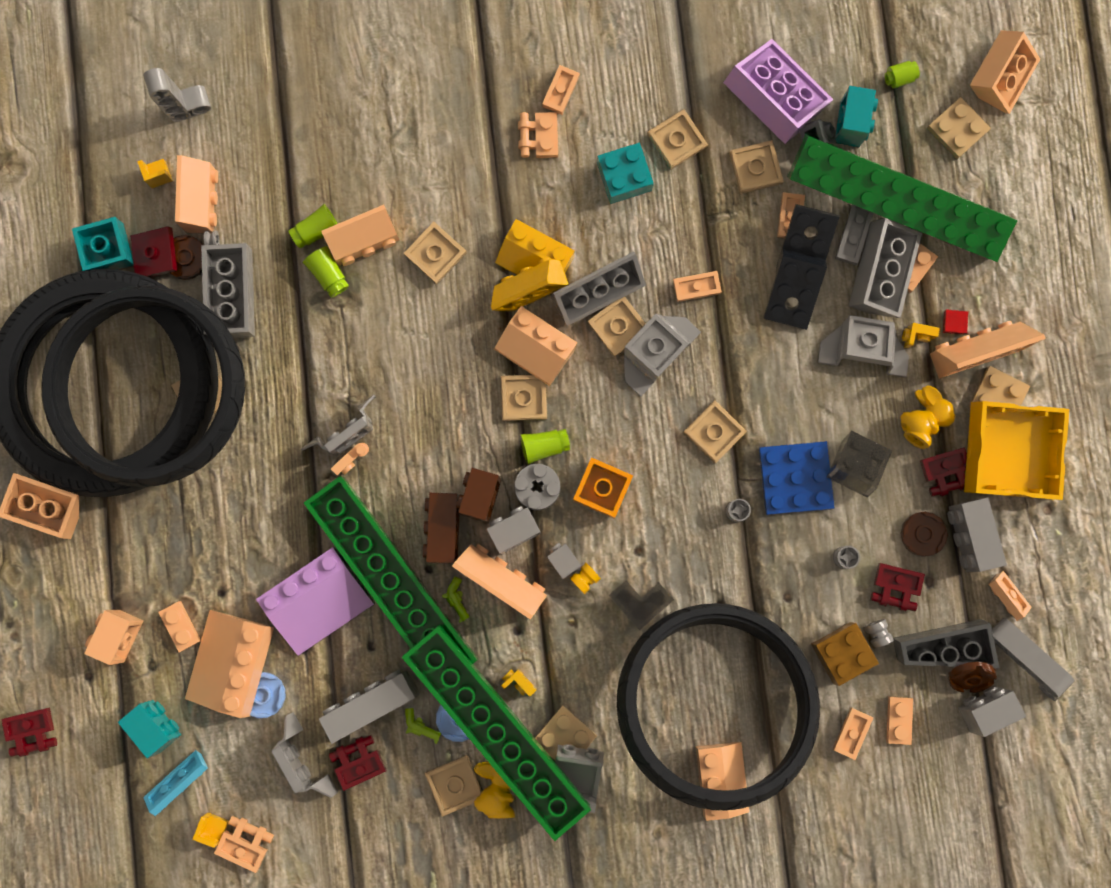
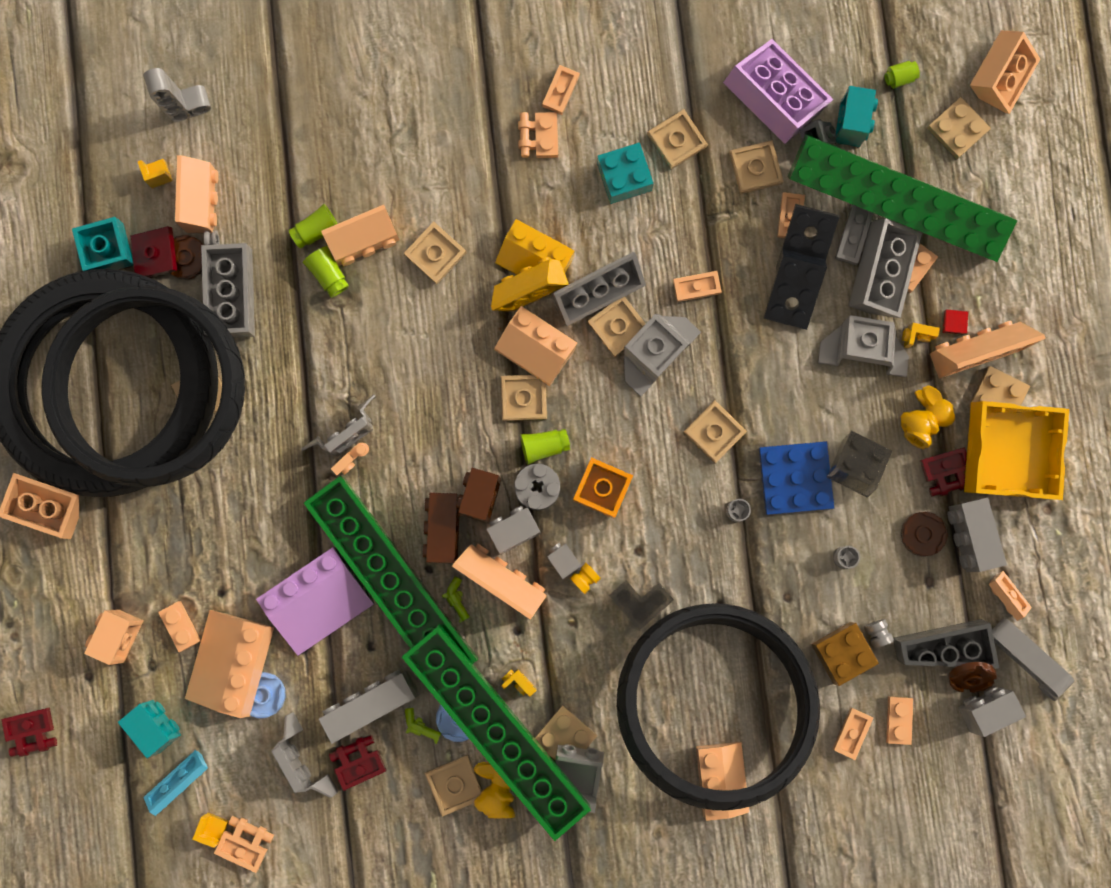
(900, 580): dark red plate -> none

